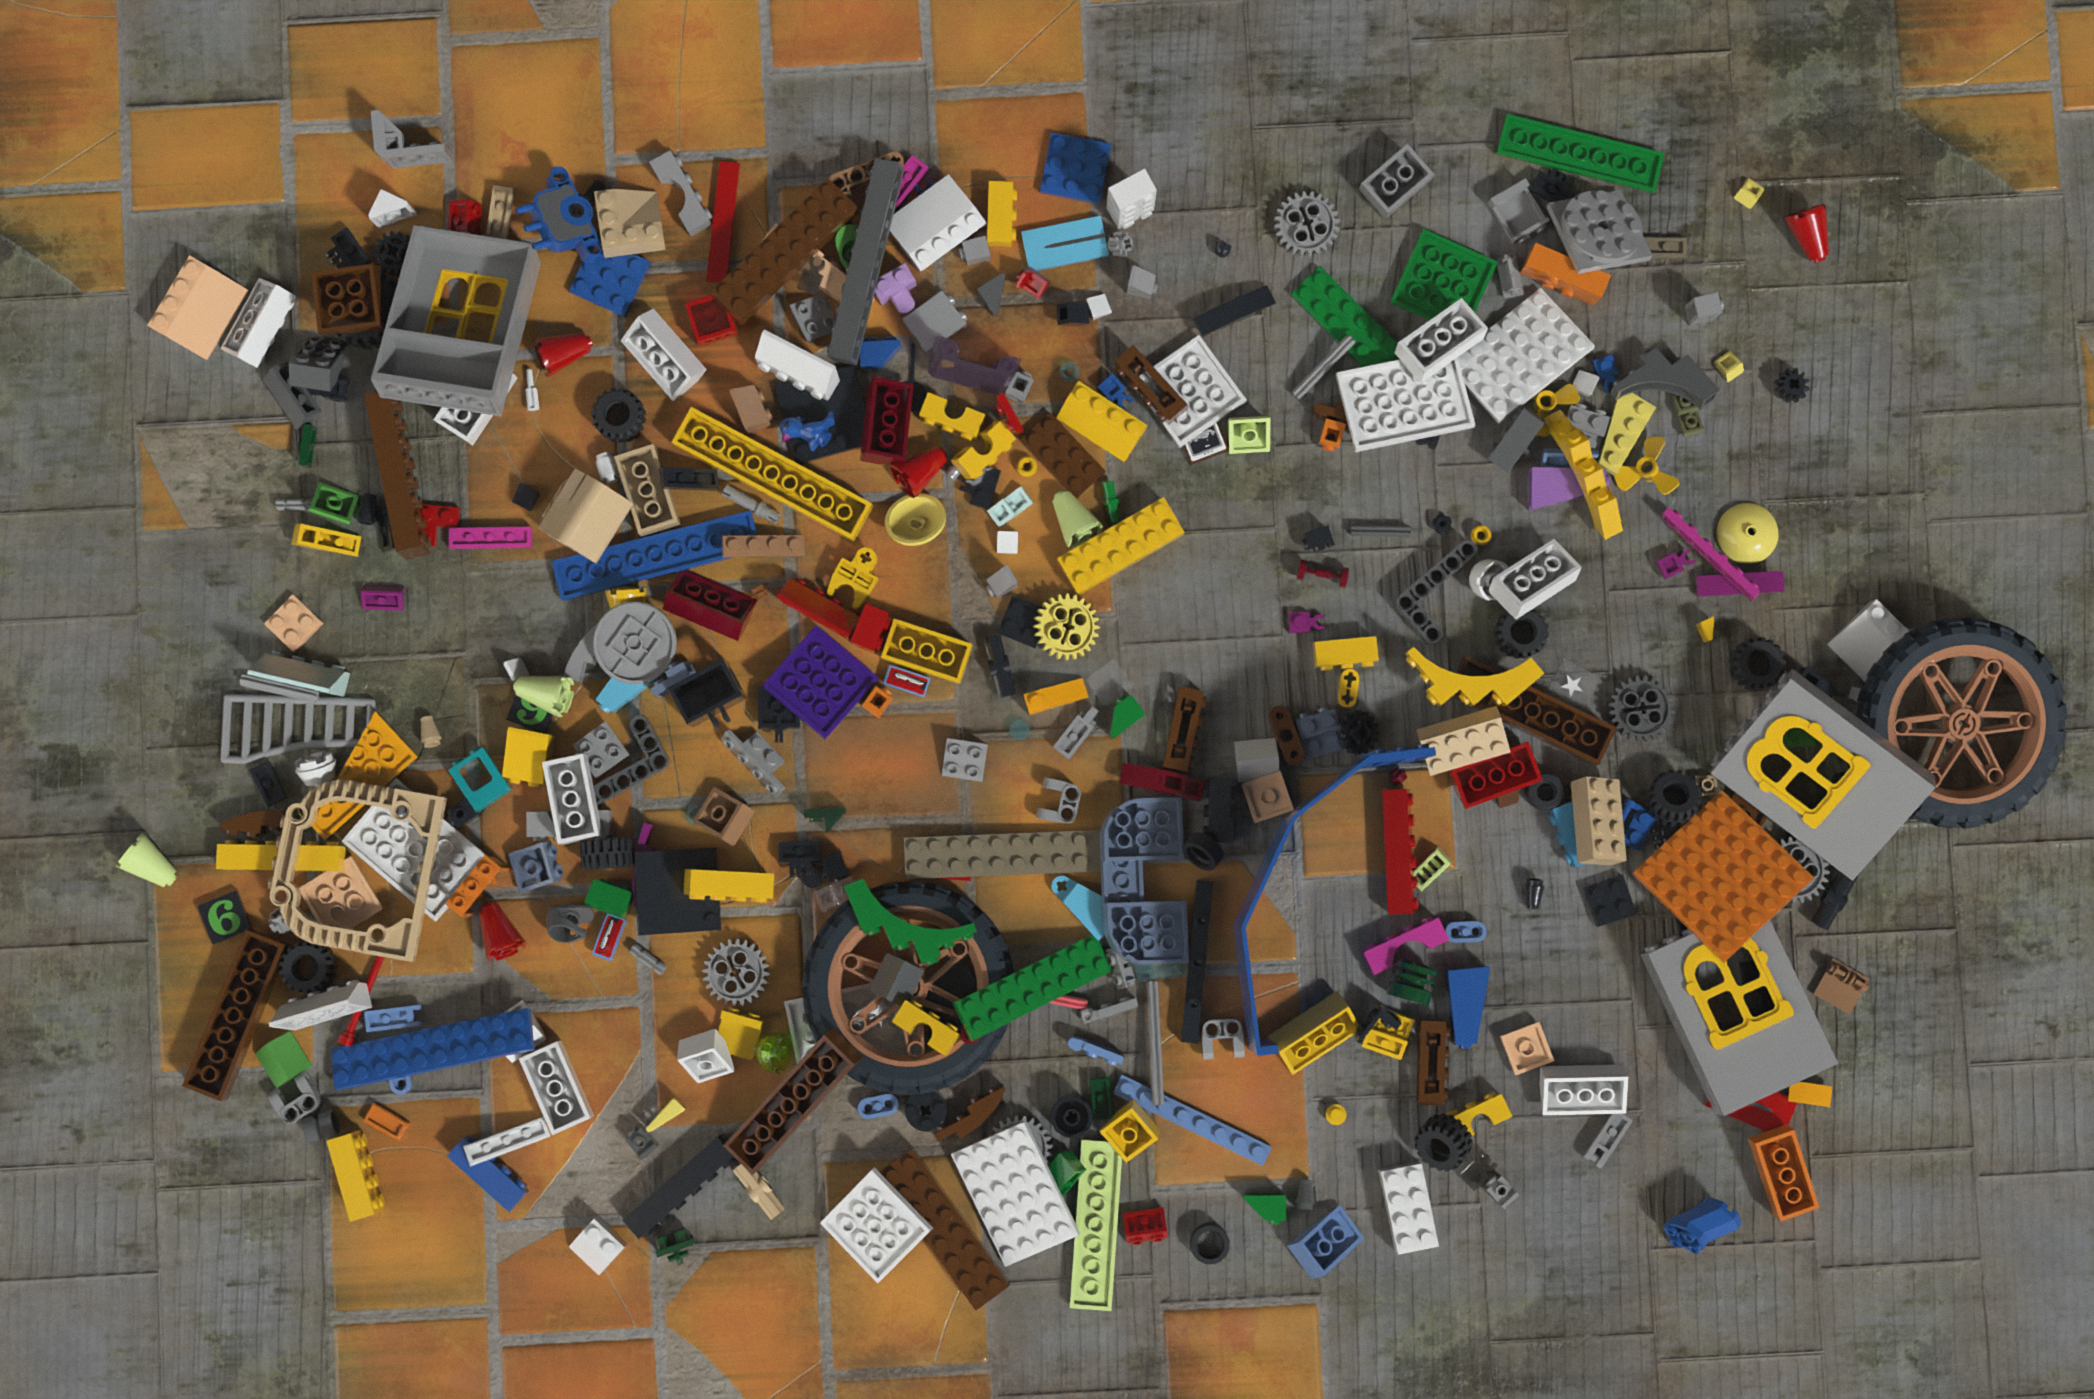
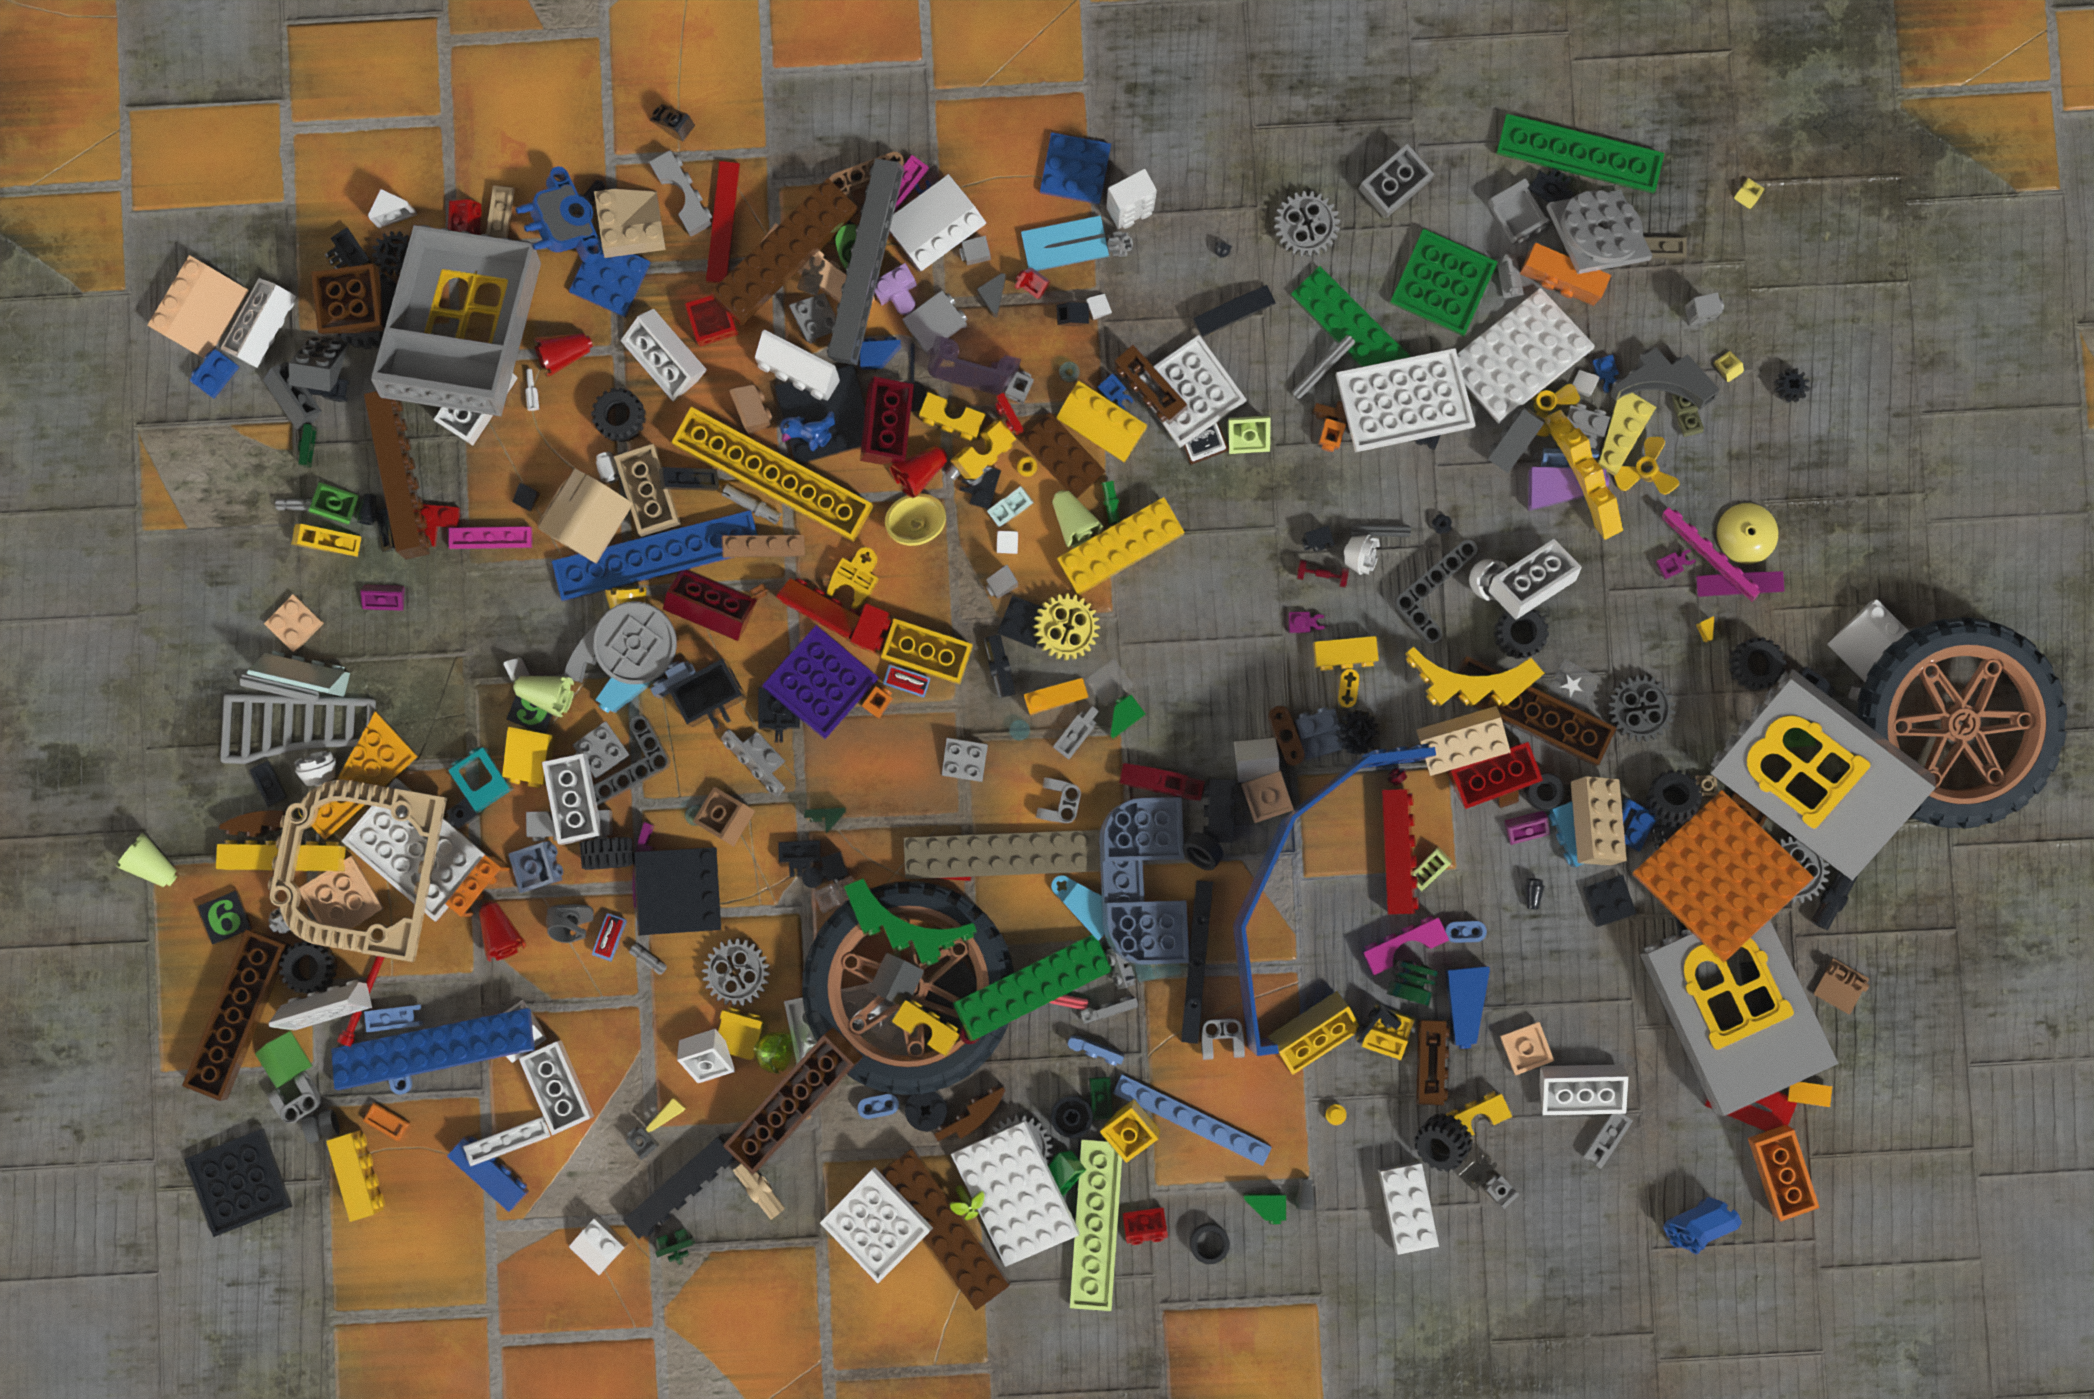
(213, 373): none -> blue bracket
(238, 1182): none -> black plate
(398, 150): light grey bracket -> none
(429, 733): tan cone -> none
(609, 899): green brick -> none
(672, 122): none -> black slope
(728, 884): yellow brick -> none
(967, 1206): none -> lime plant
(1001, 214): yellow brick -> none
(1142, 283): light grey slope -> none
(1155, 1043): light grey axle -> none
(1190, 696): reddish brown brick -> none
(1325, 1242): medium blue slope -> none
(1361, 553): none -> white cone
(1441, 340): white brick -> none
(1487, 535): yellow plate -> none
(1527, 827): none -> magenta slope
(1811, 231): red cone -> none

